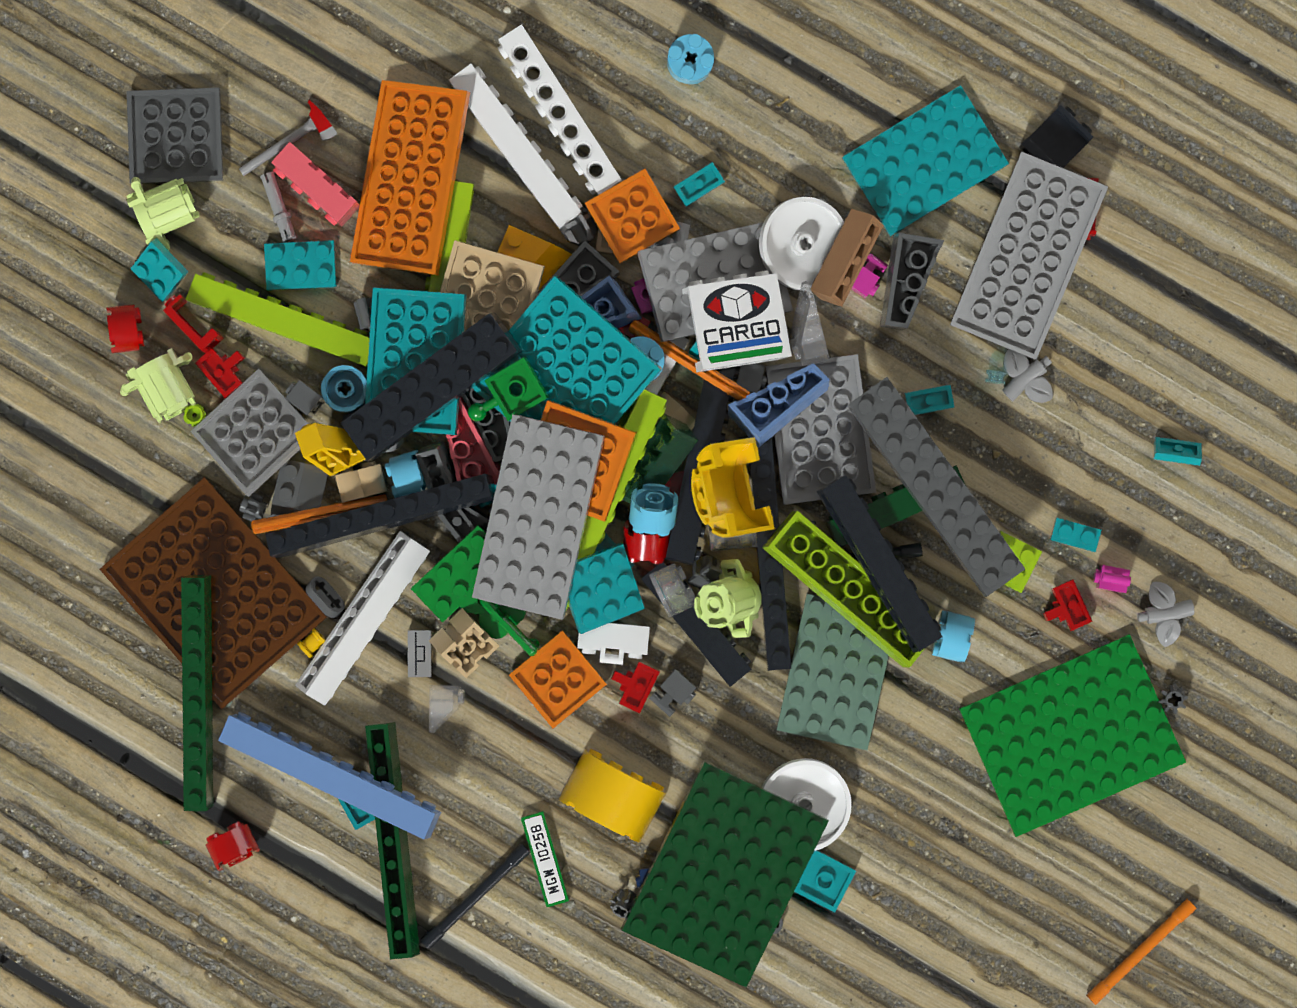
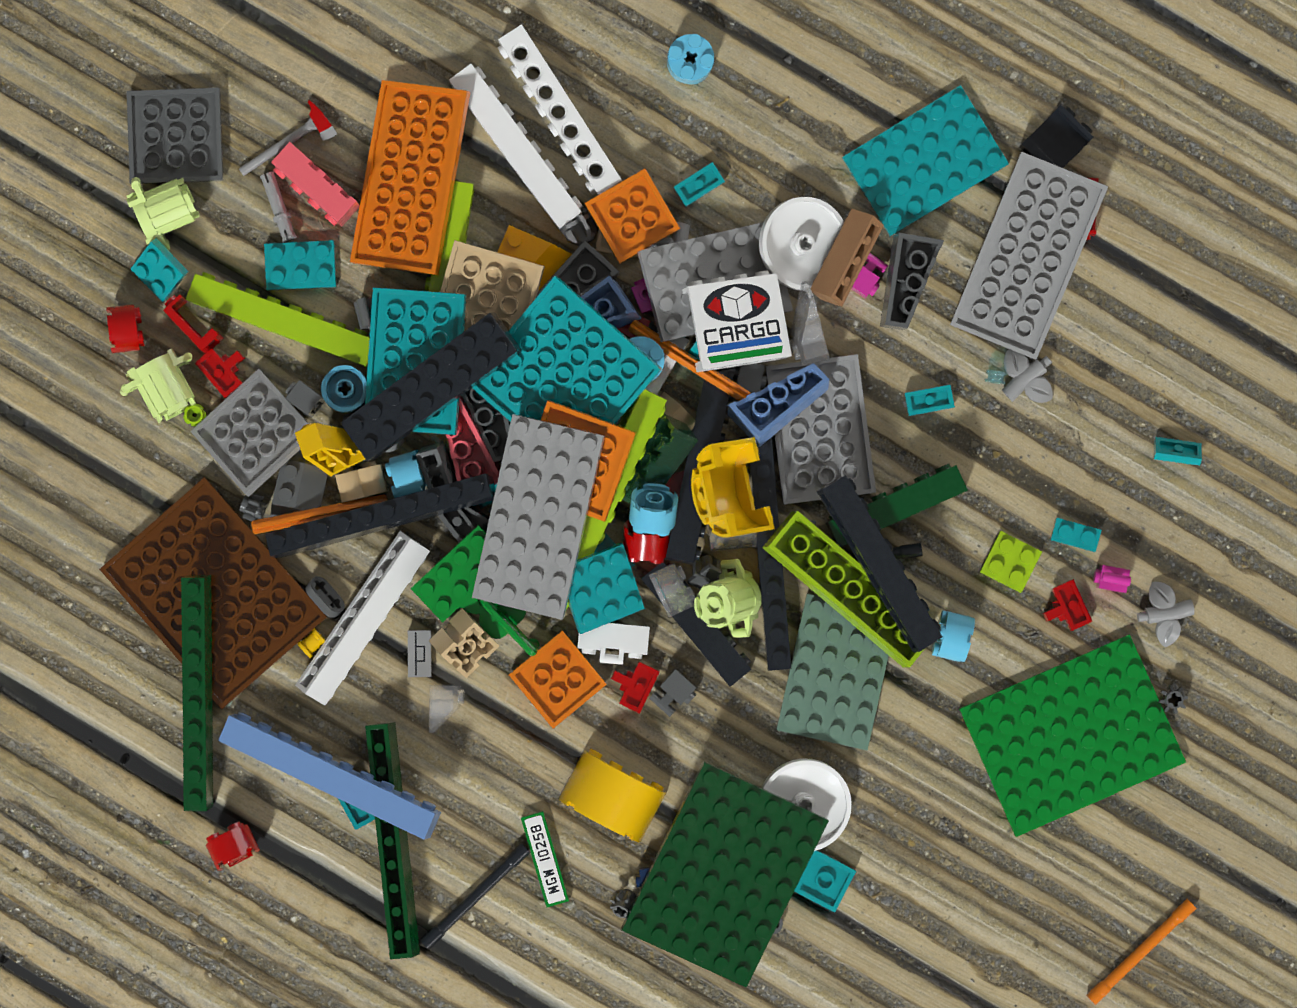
(500, 387): green plate -> none
(936, 487): dark grey brick -> none

